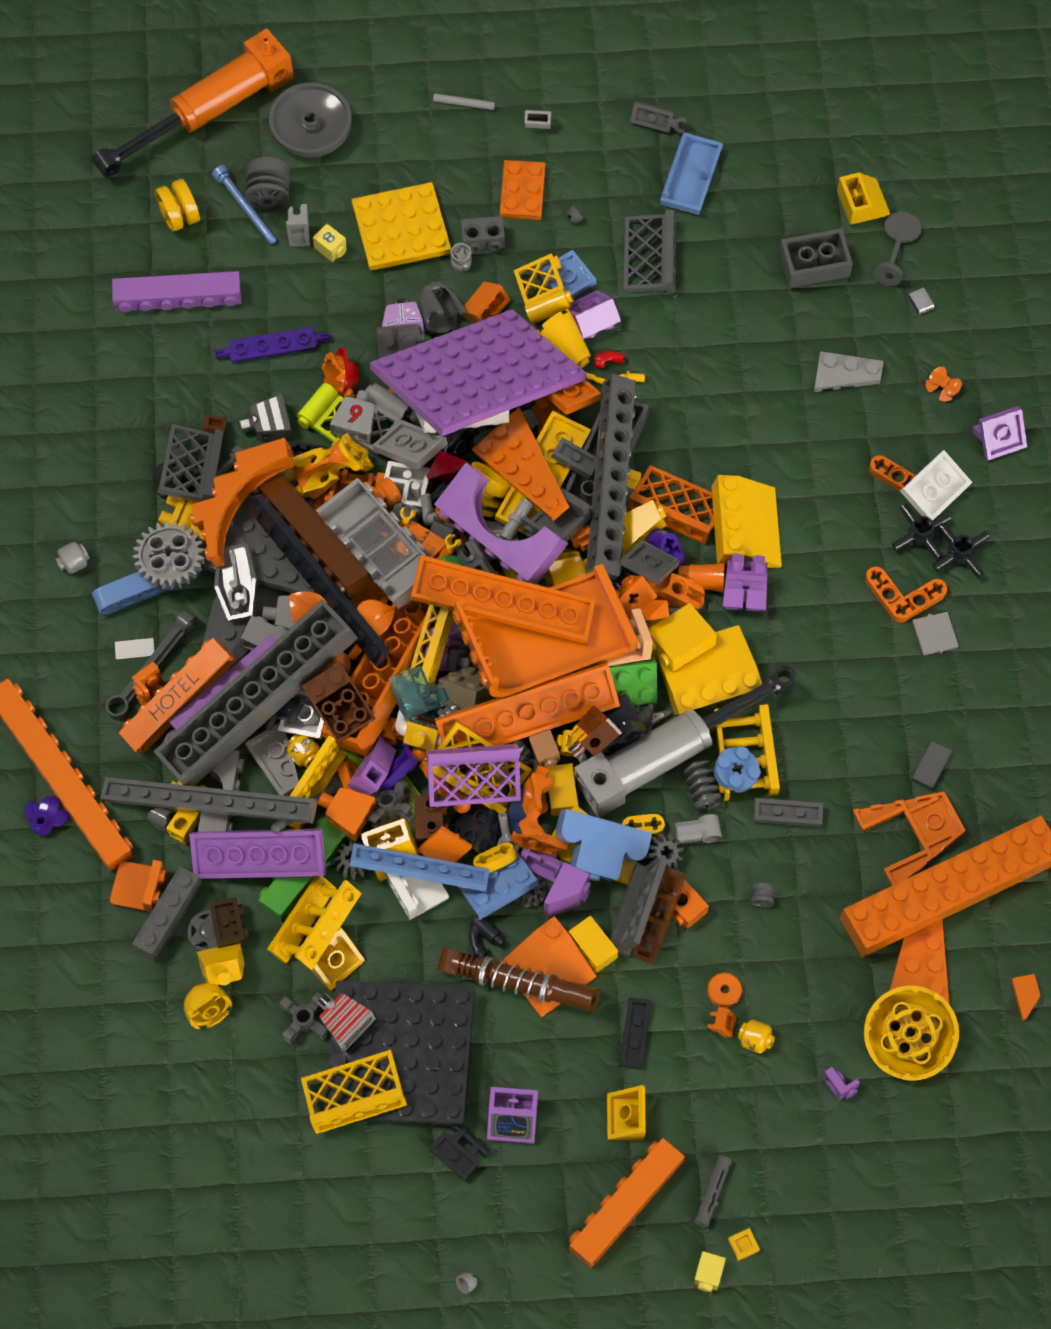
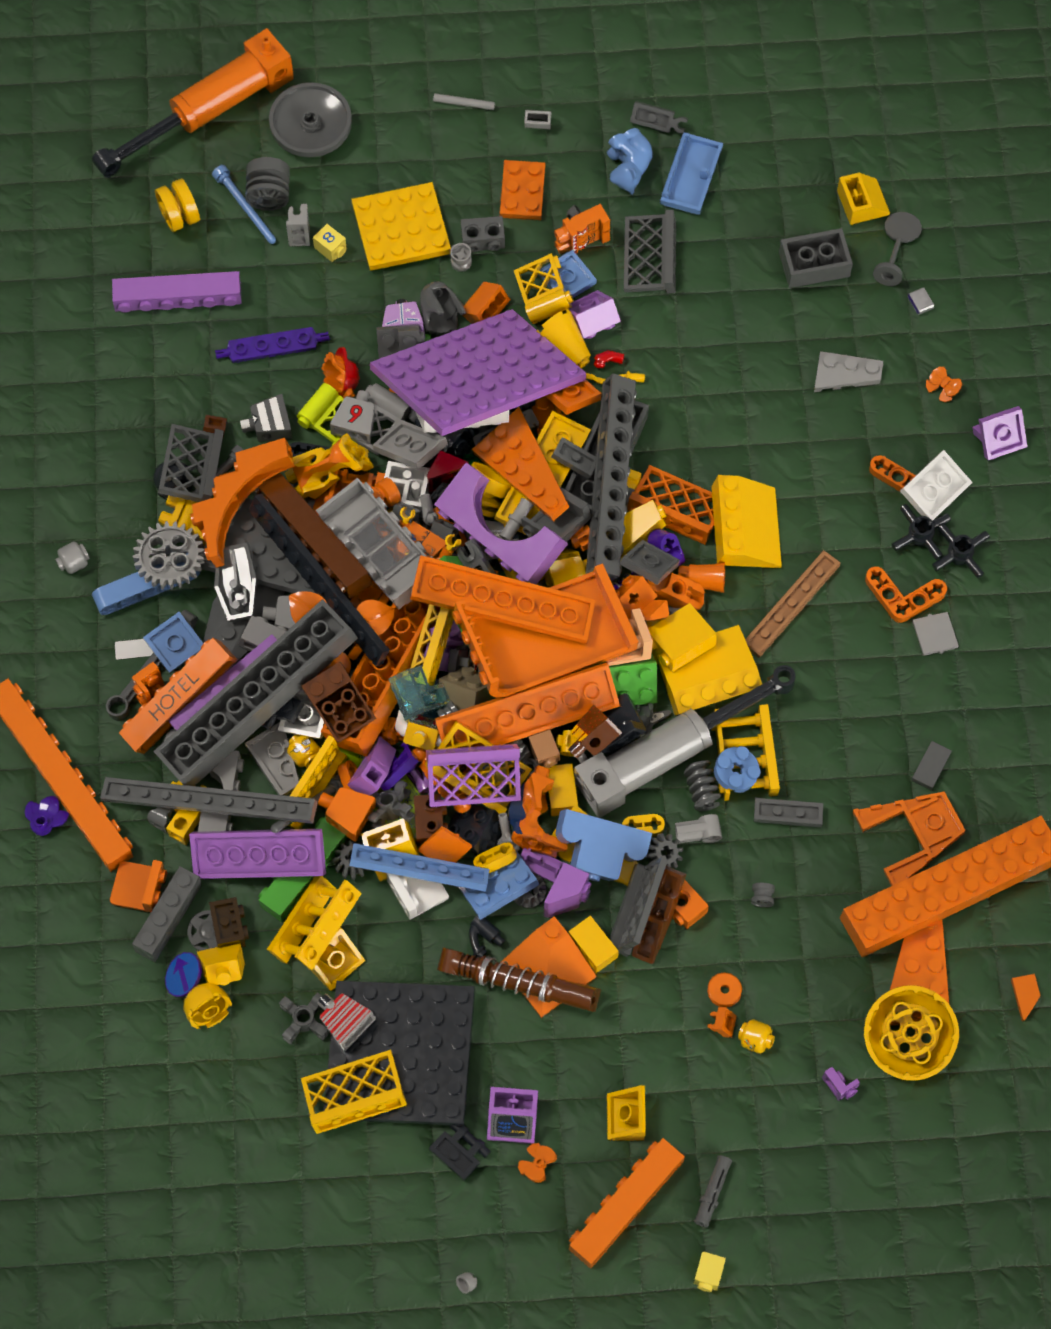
(173, 642): none -> medium blue plate
(183, 974): none -> blue piece
(420, 782): none -> medium lavender piece
(535, 1170): none -> orange piece
(583, 230): none -> orange hips
(635, 154): none -> medium blue animal
(635, 1033): black tile -> none
(742, 575): medium lavender hips -> none
(743, 1244): yellow tile -> none
(791, 603): none -> medium nougat tile

